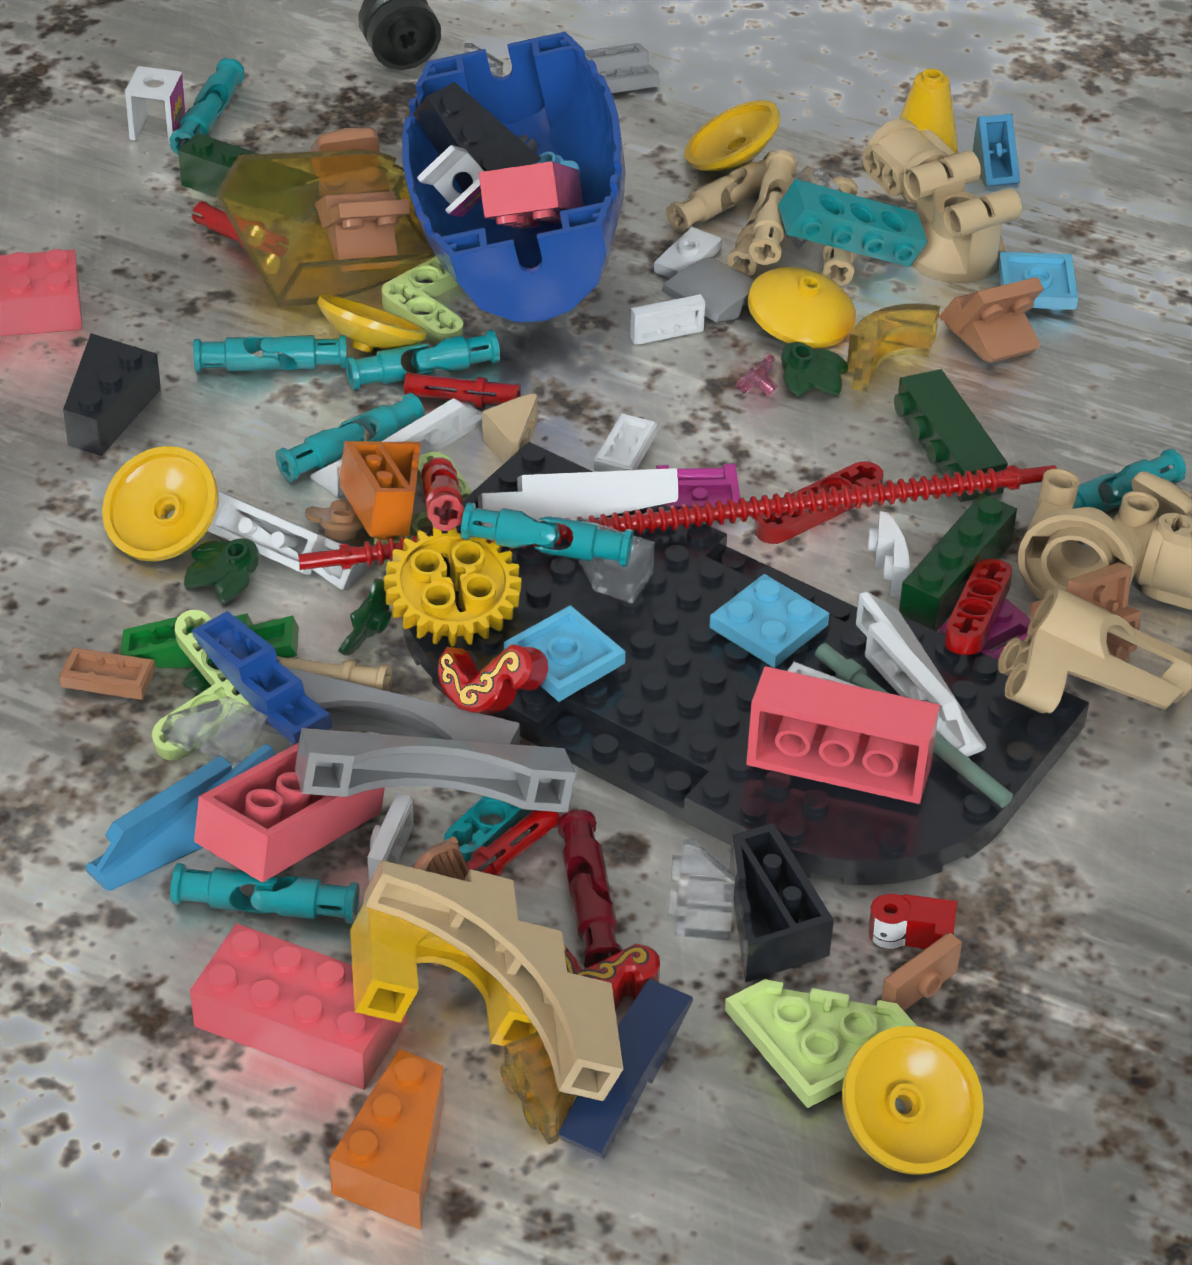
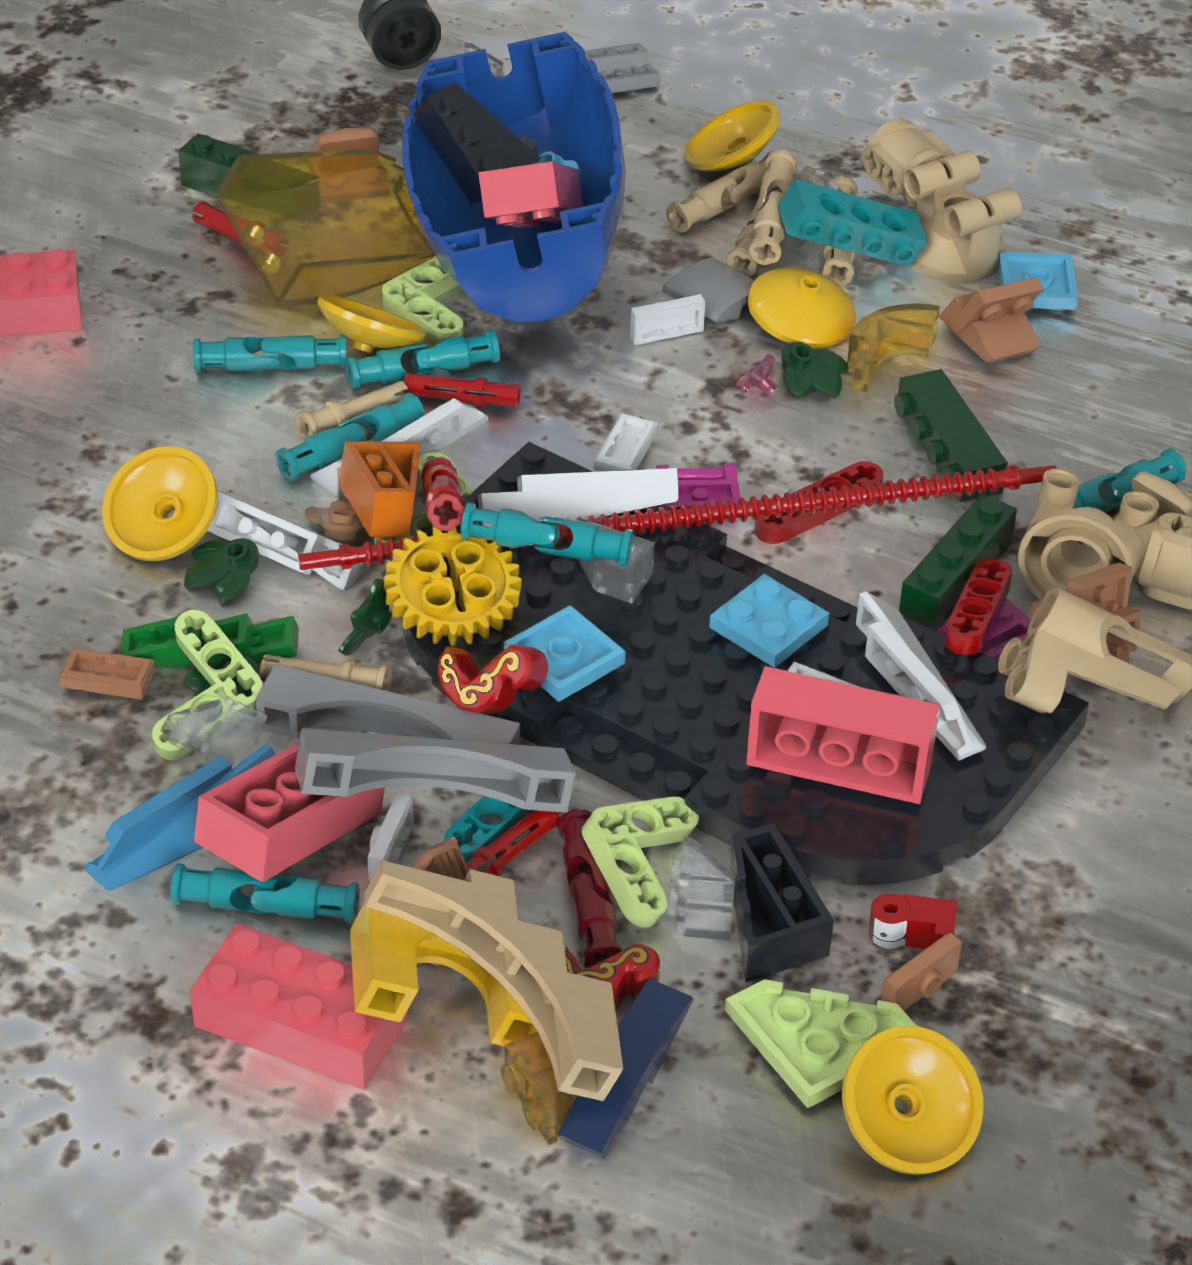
(108, 392): black wedge -> none
(170, 91): white piece -> none
(211, 102): teal piece -> none
(259, 677): blue slope -> none
(336, 412): none -> tan pin
(361, 223): nougat piece -> none
(392, 1141): orange wedge -> none
(442, 173): white piece -> none
(510, 425): tan slope -> none
(637, 893): none -> yellowish green beam
(687, 250): white plate -> none
(855, 674): sand green bar -> none
(890, 552): white slope -> none
(931, 106): yellow cone -> none
(996, 150): dark azure slope -> none

